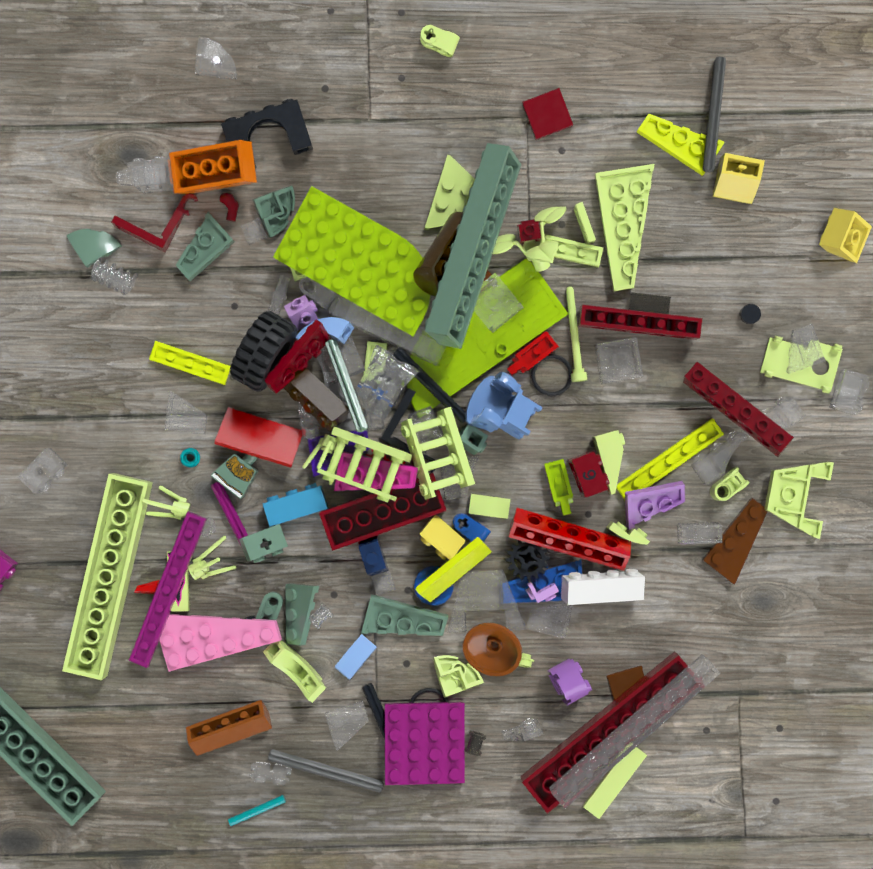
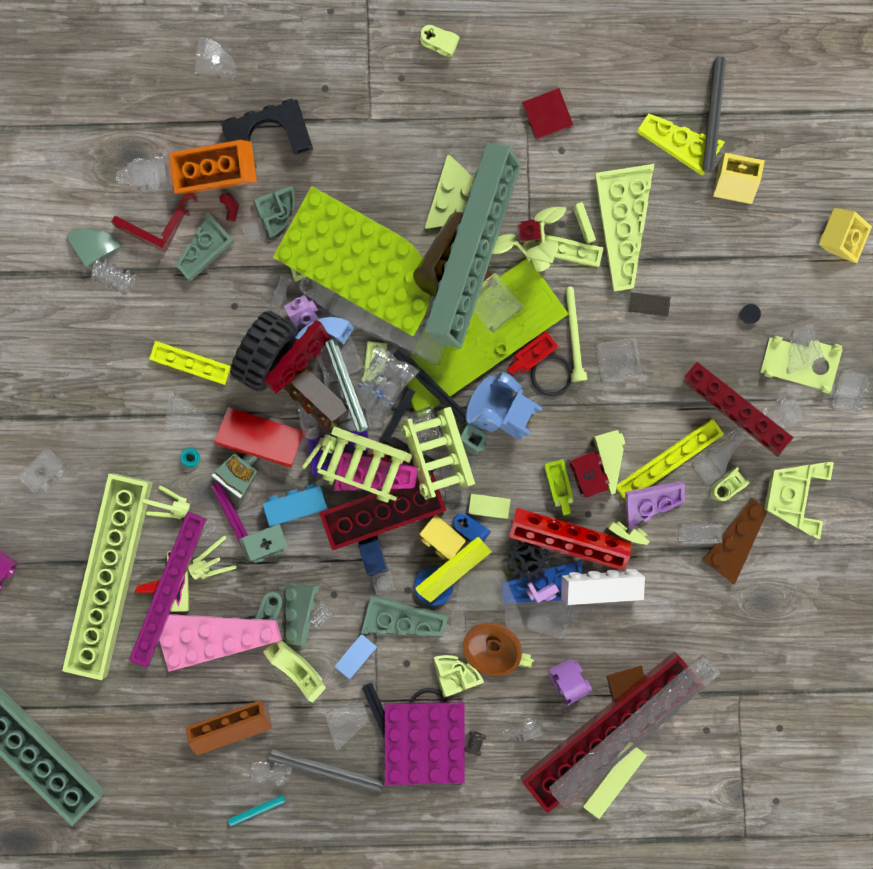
(639, 322): dark red brick -> none

